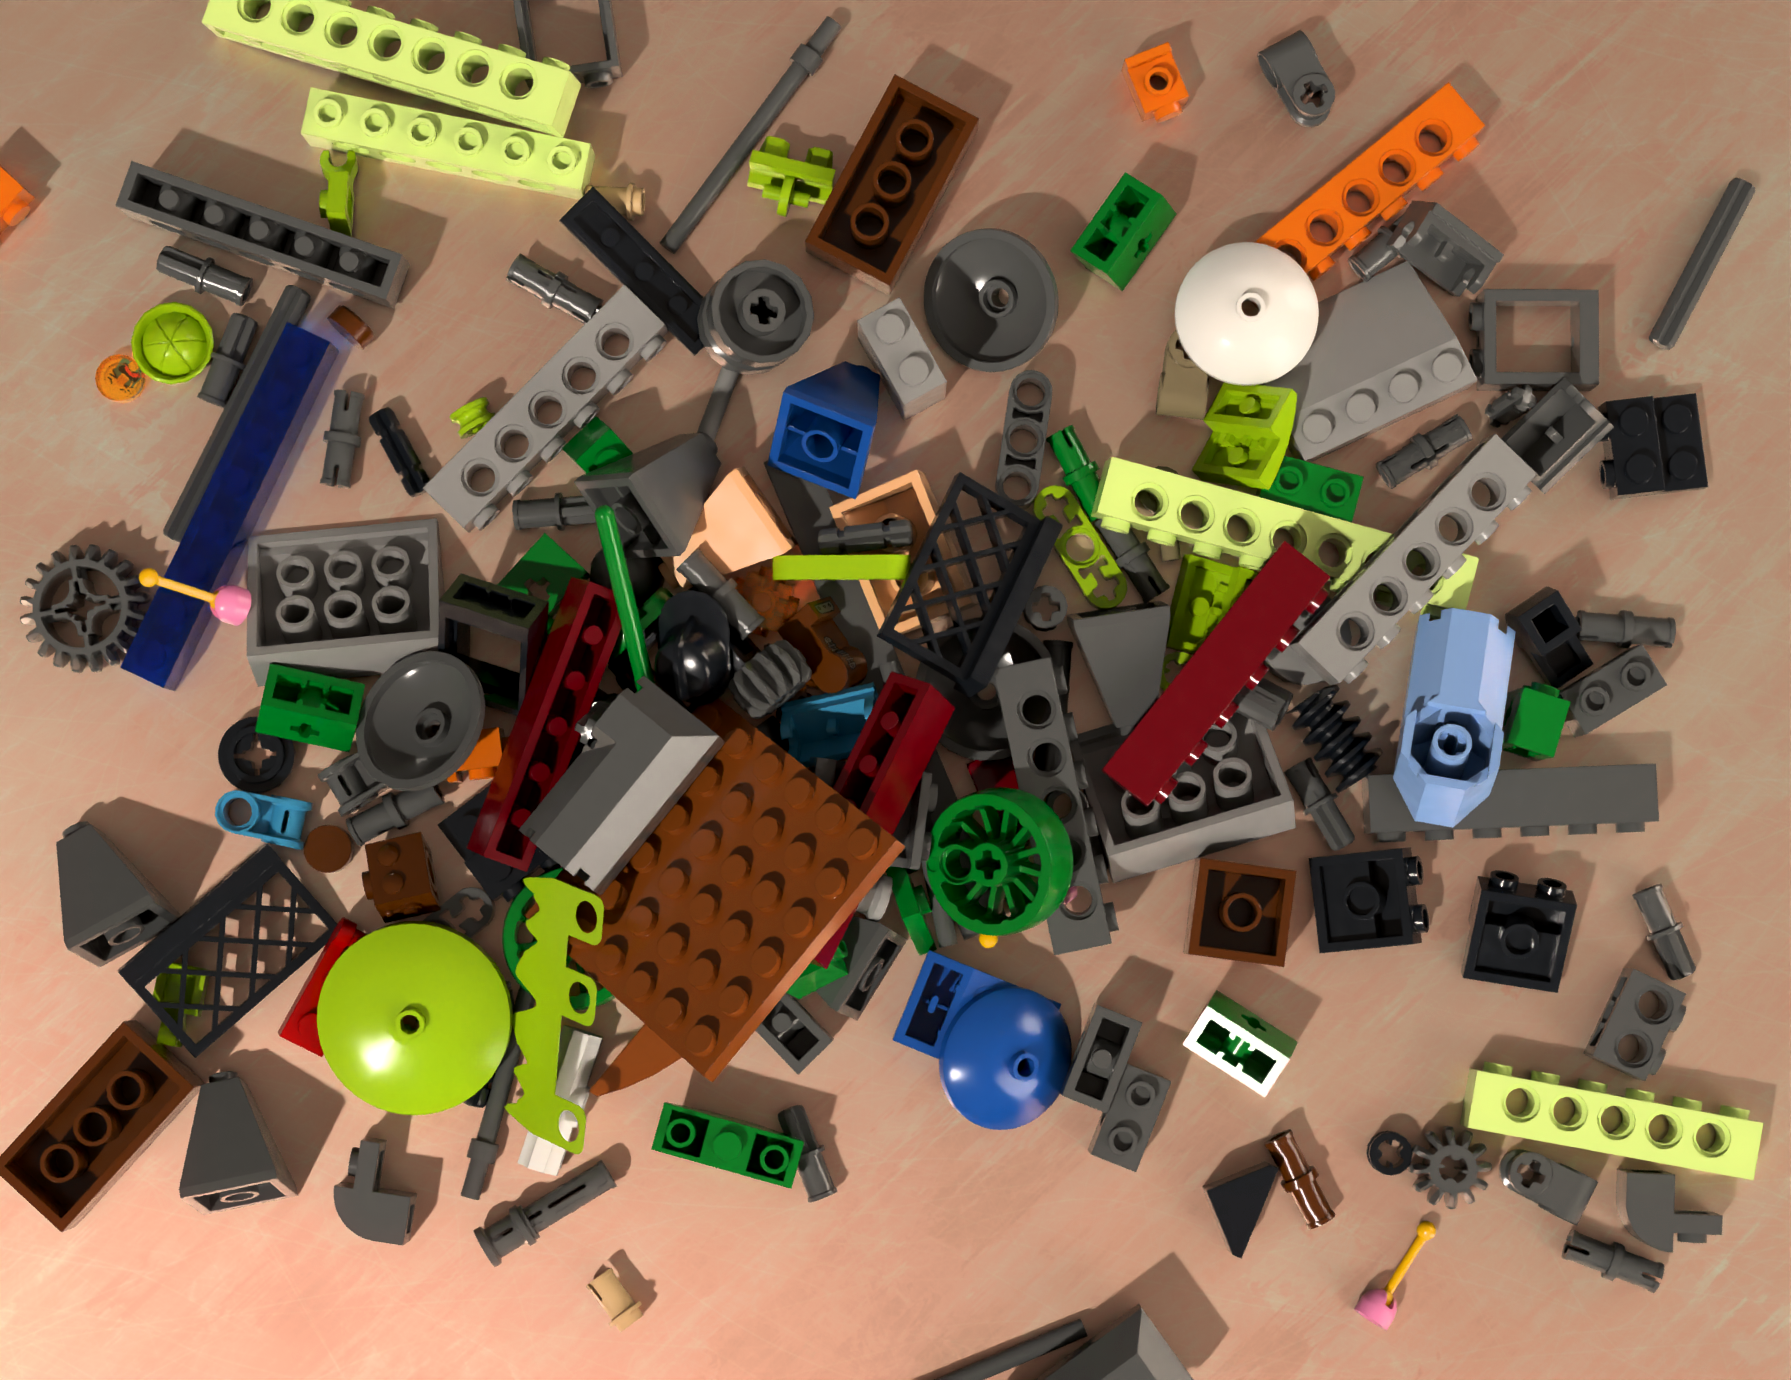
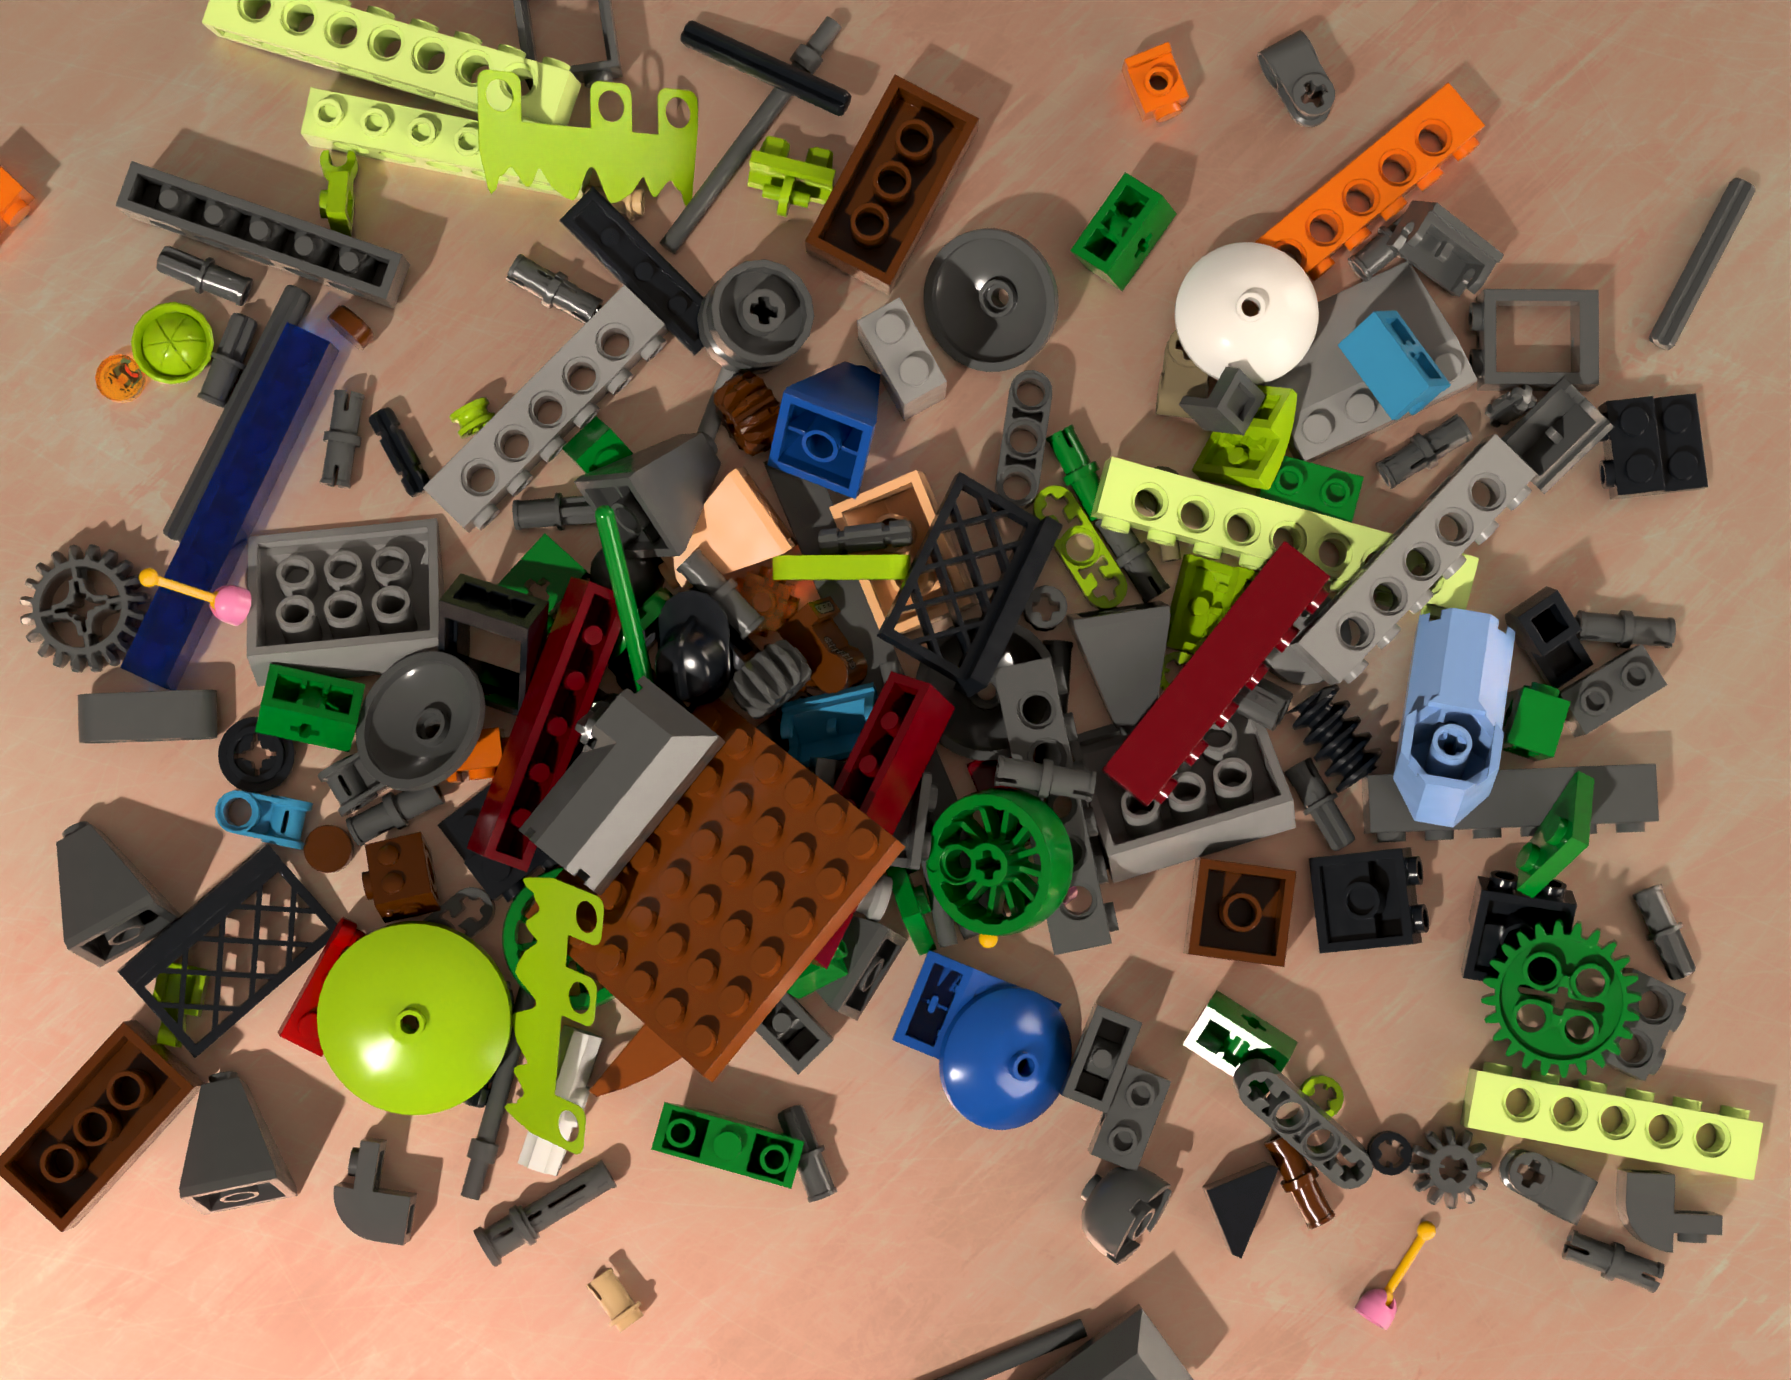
(147, 716): none -> dark grey beam
(569, 151): none -> lime piece
(748, 412): none -> reddish brown gear
(766, 68): none -> black axle
(1045, 778): none -> dark grey pin
(1121, 1209): none -> dark grey cylinder
(1229, 406): none -> dark grey panel
(1303, 1124): none -> dark grey beam
(1335, 1103): none -> lime bush
(1393, 364): none -> dark azure hinge
(1551, 1040): none -> green gear
(1558, 838): none -> green wing

